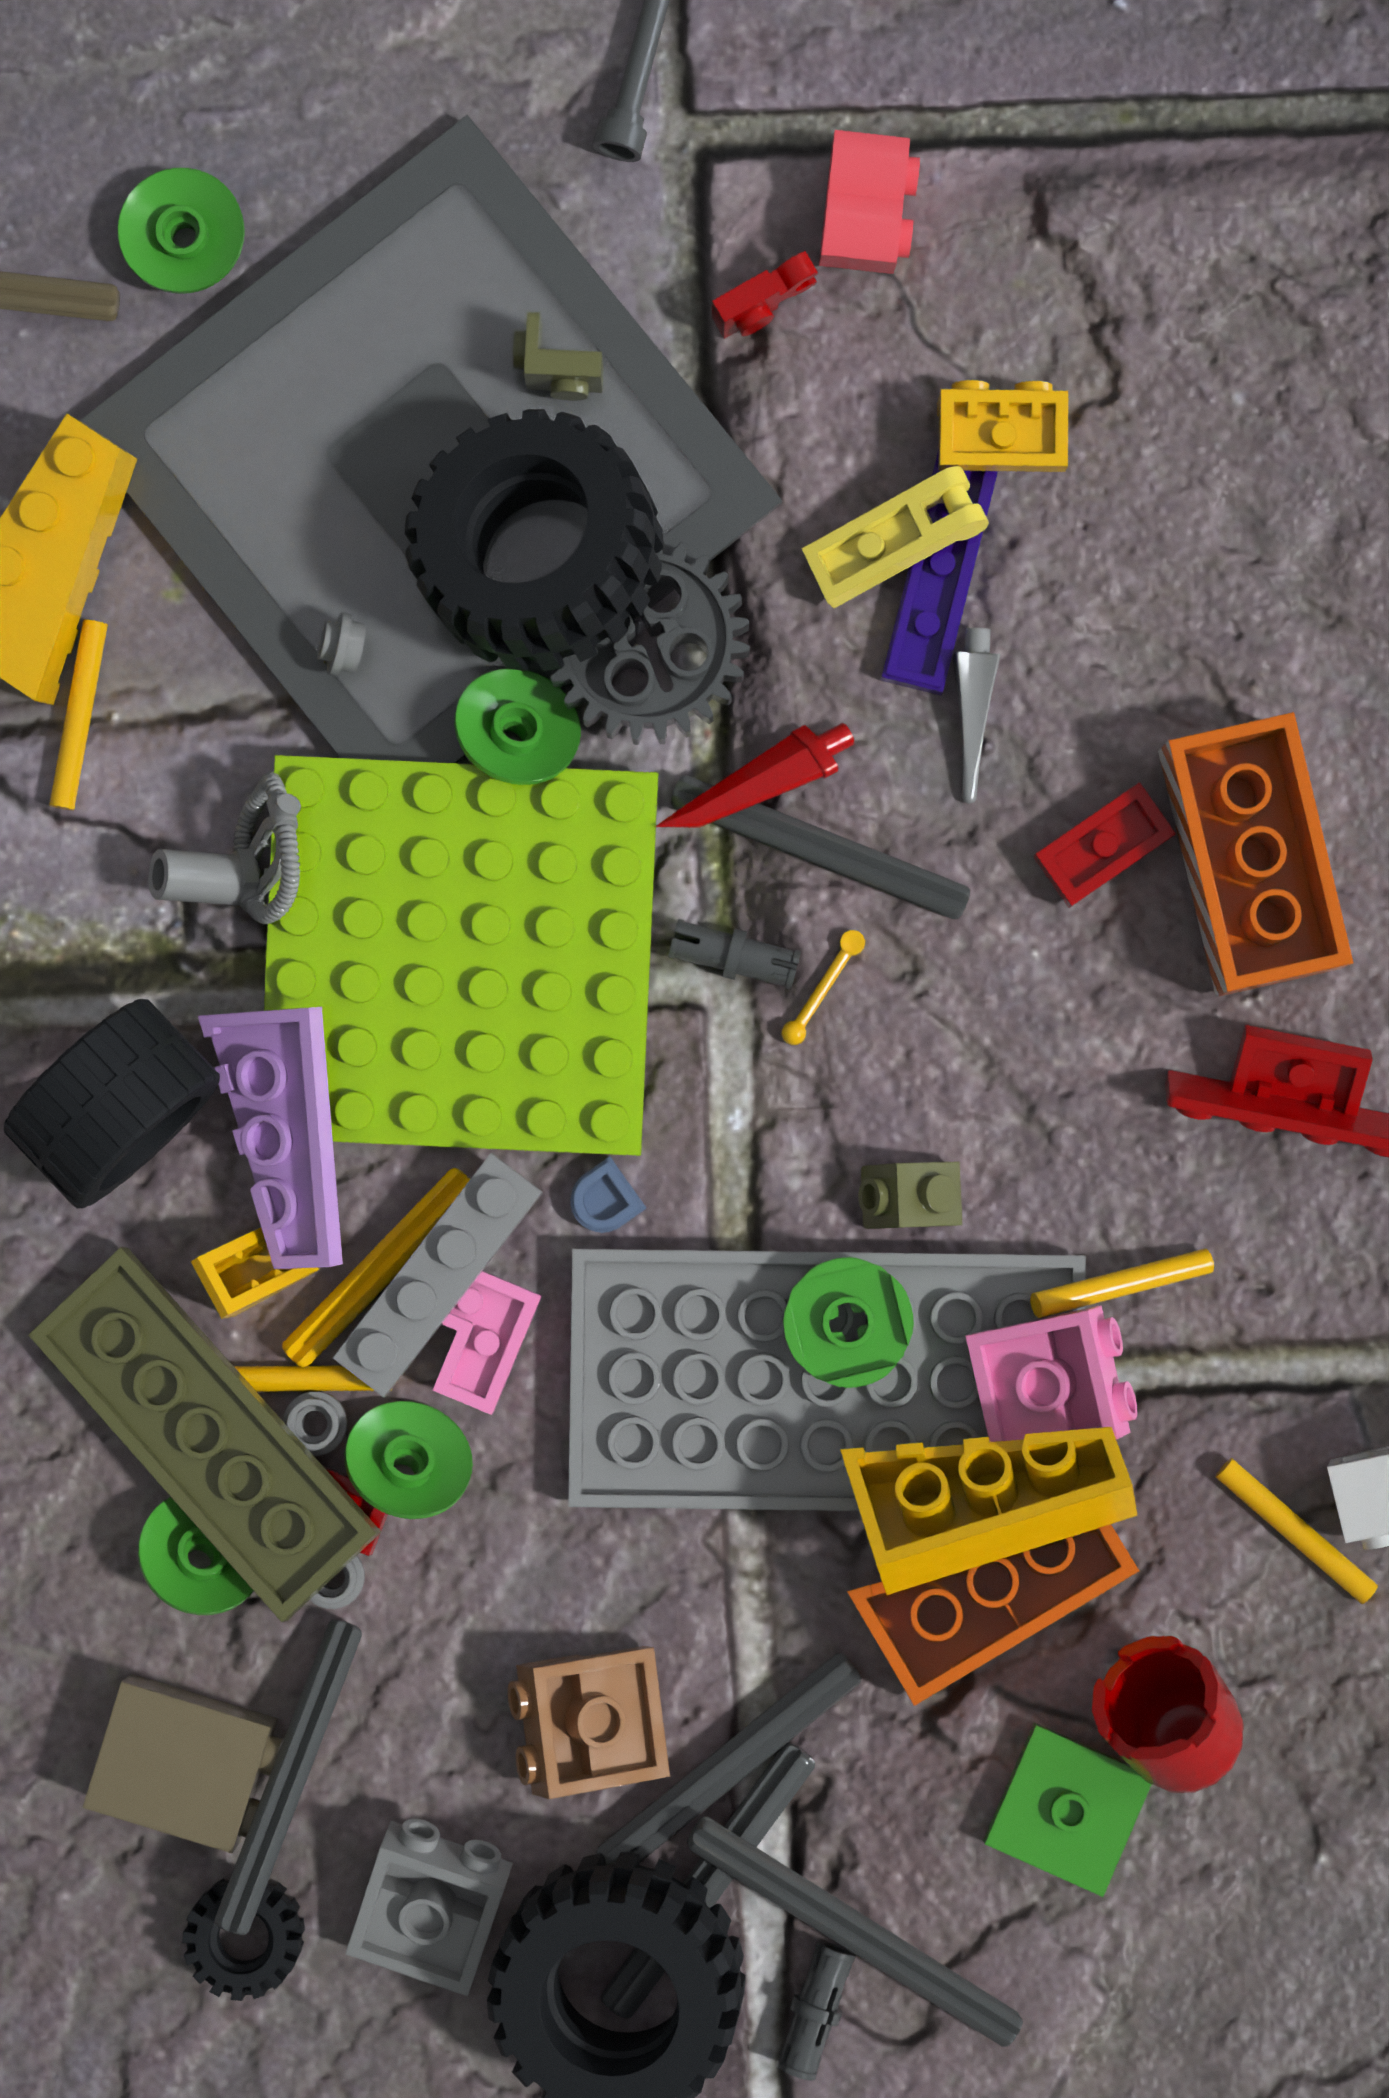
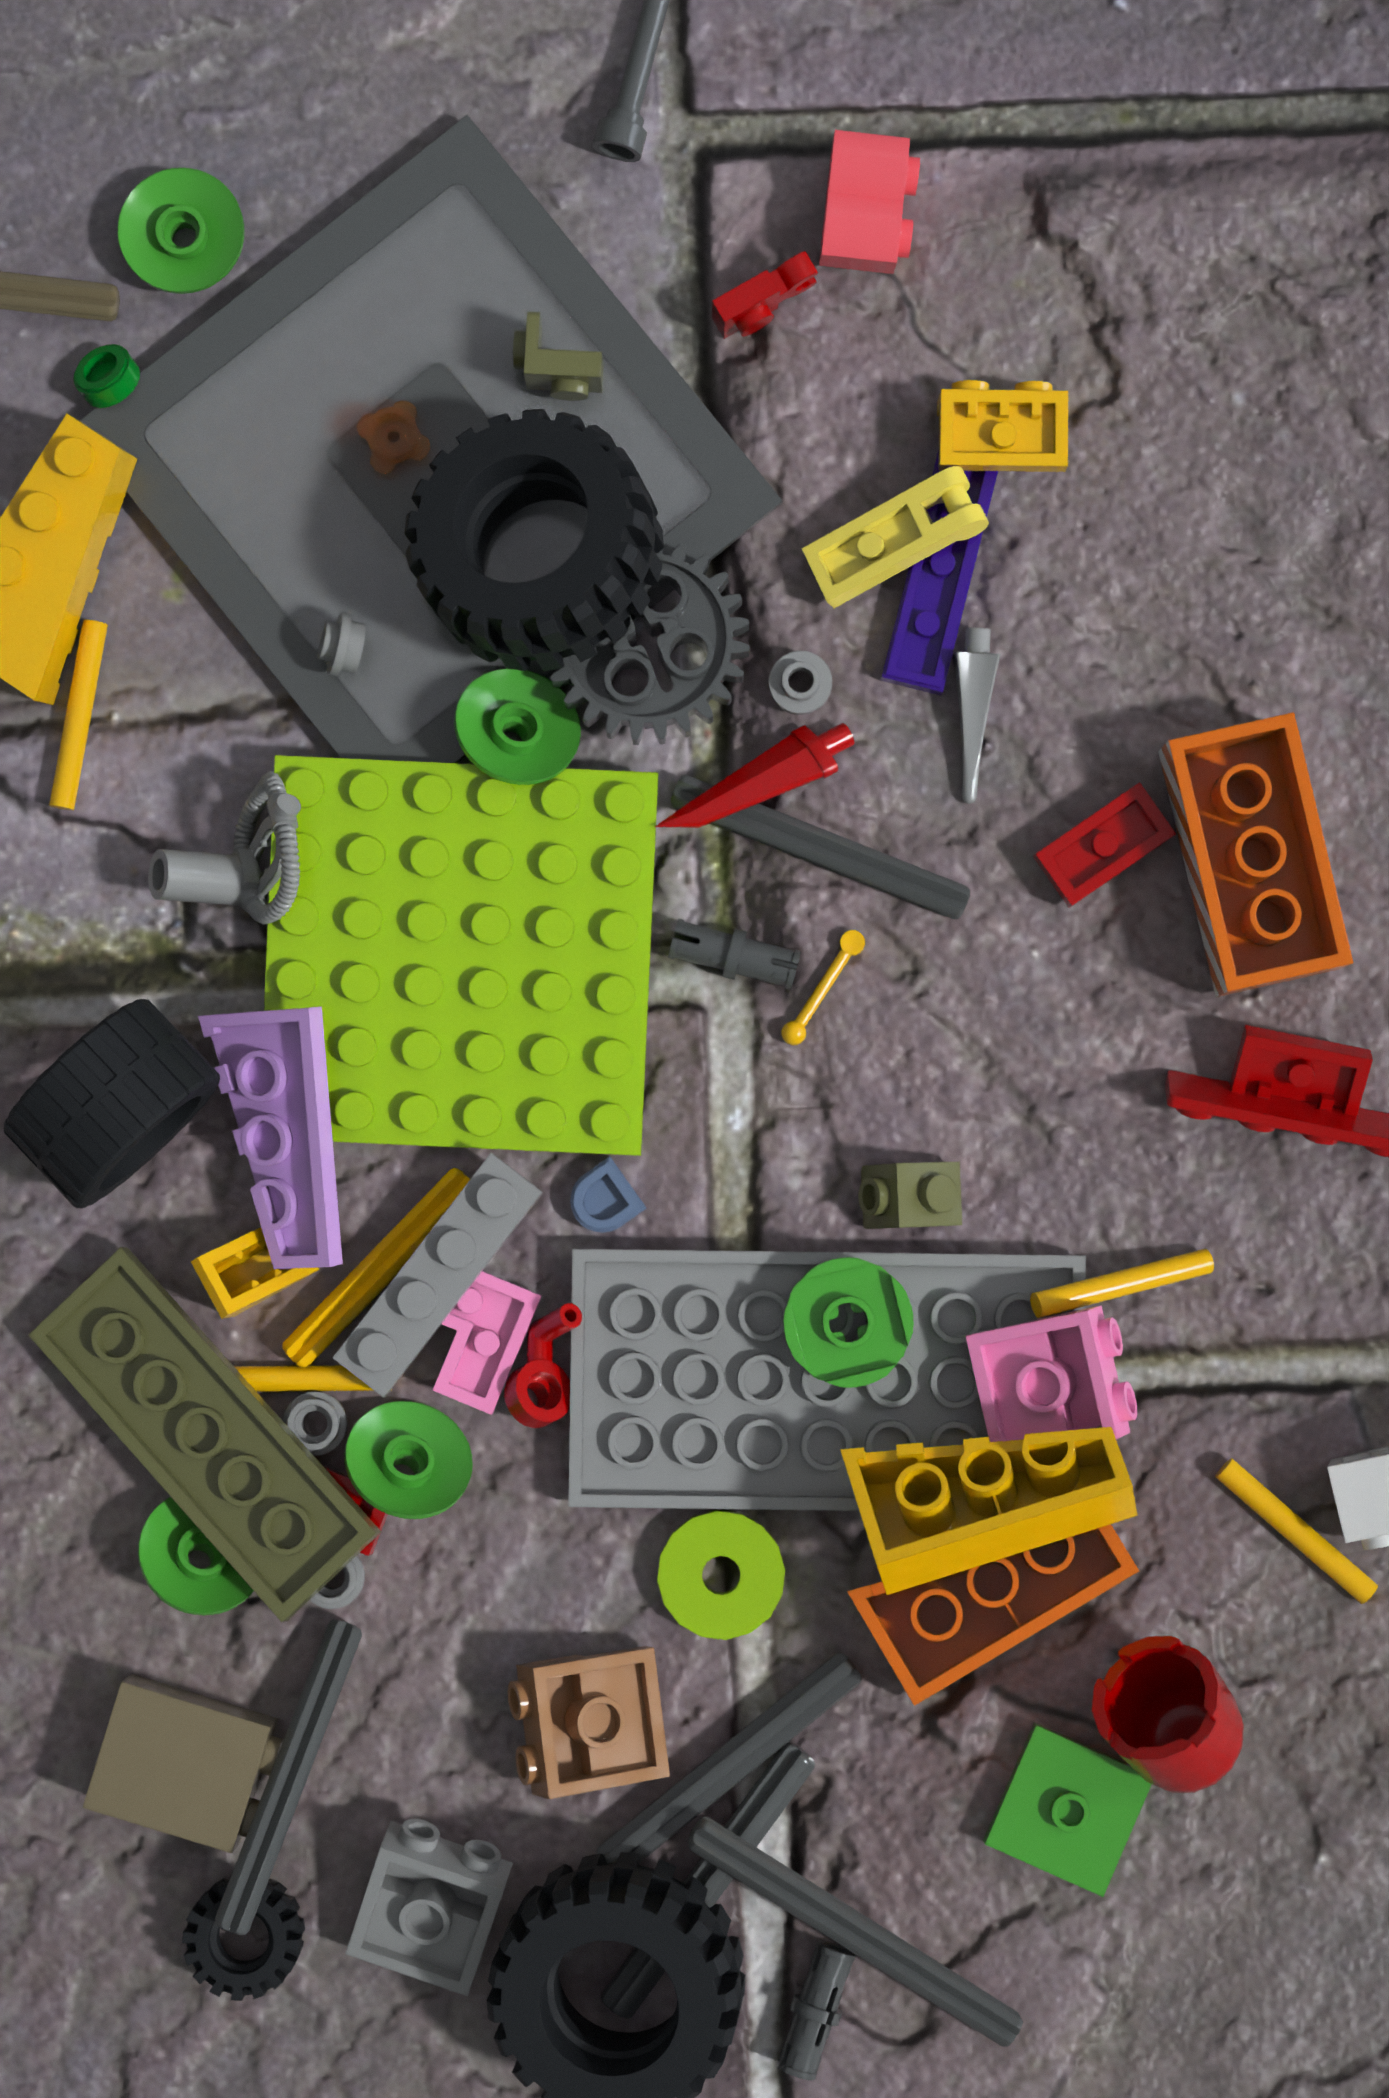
(106, 376): none -> green tile
(397, 419): none -> clear orange plate
(540, 1373): none -> red plate
(729, 1612): none -> lime tile
(797, 702): none -> light grey plate

